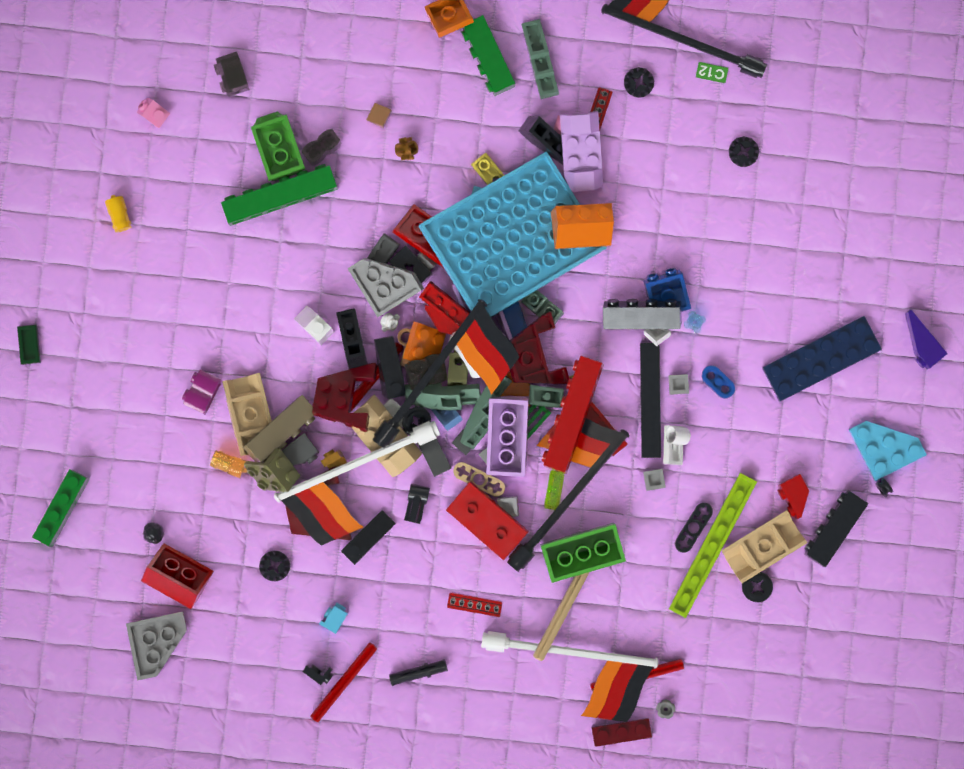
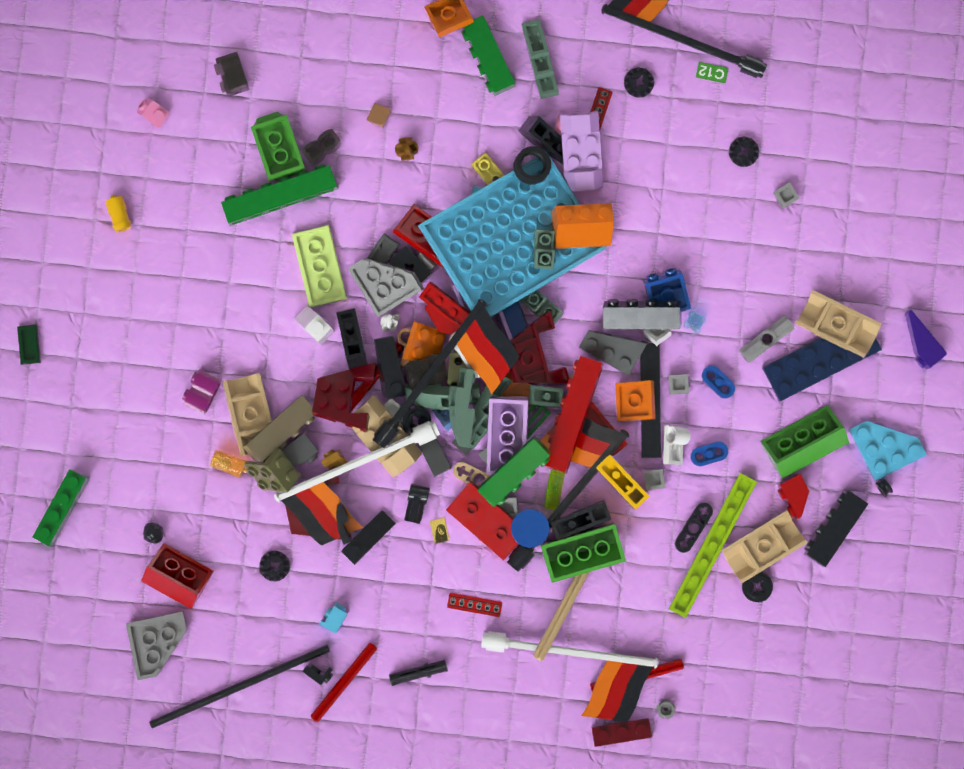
(239, 686): none -> black piece
(319, 266): none -> yellowish green tile
(342, 517): none -> black slope
(439, 530): none -> clear yellow sticker
(460, 415): none -> sand green slope
(514, 471): none -> green brick
(530, 528): none -> blue tile
(542, 155): none -> black tyre
(543, 249): none -> sand green slope
(581, 520): none -> black slope
(613, 350): none -> dark grey wing
(622, 482): none -> yellow slope
(635, 401): none -> orange plate
(708, 453): none -> blue plate
(775, 331): none -> light grey piece
(786, 195): none -> light grey plate
(805, 441): none -> bright green slope
(839, 324): none -> tan piece

